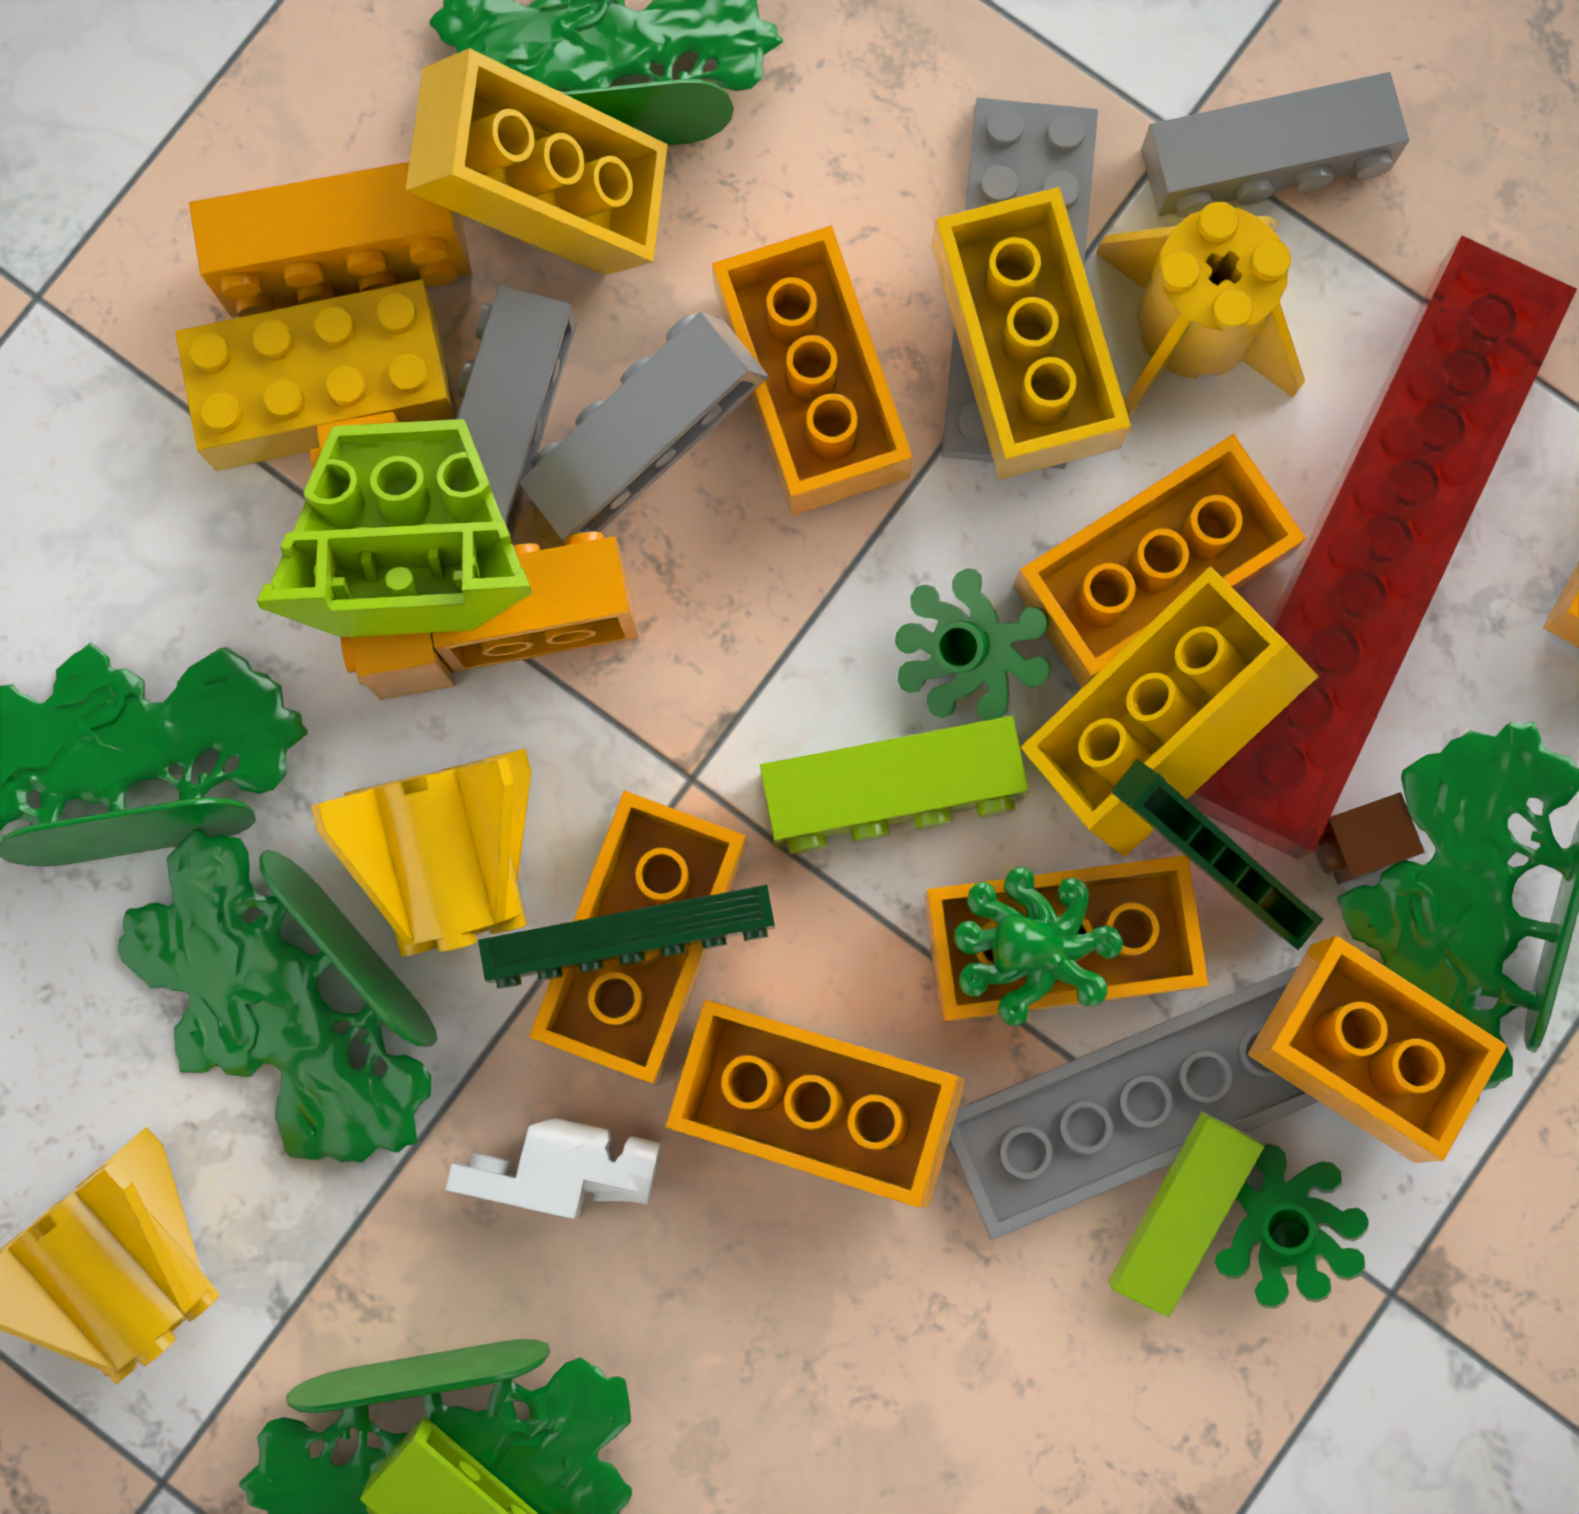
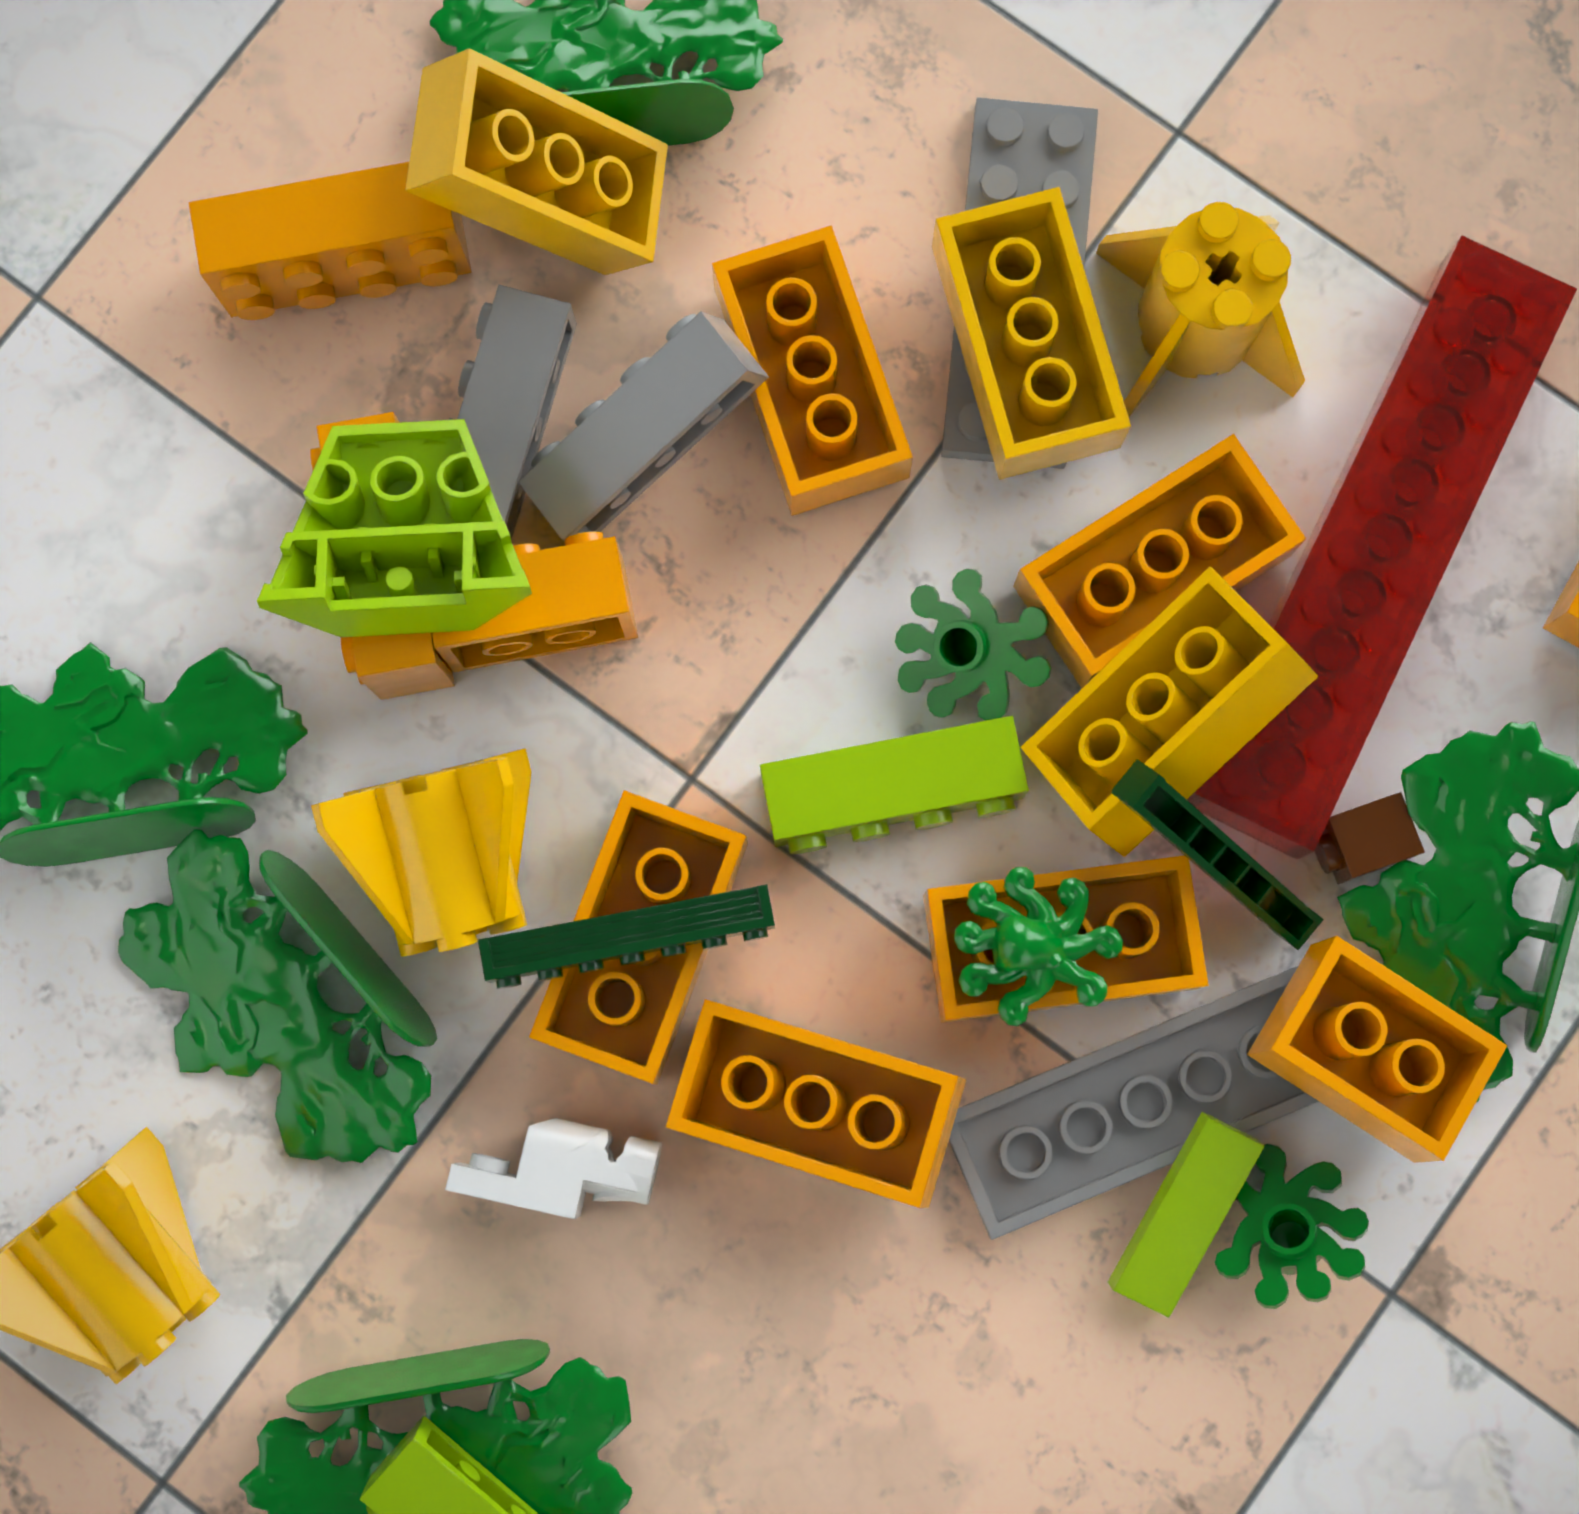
(277, 374): yellow brick -> none
(1275, 145): light grey brick -> none

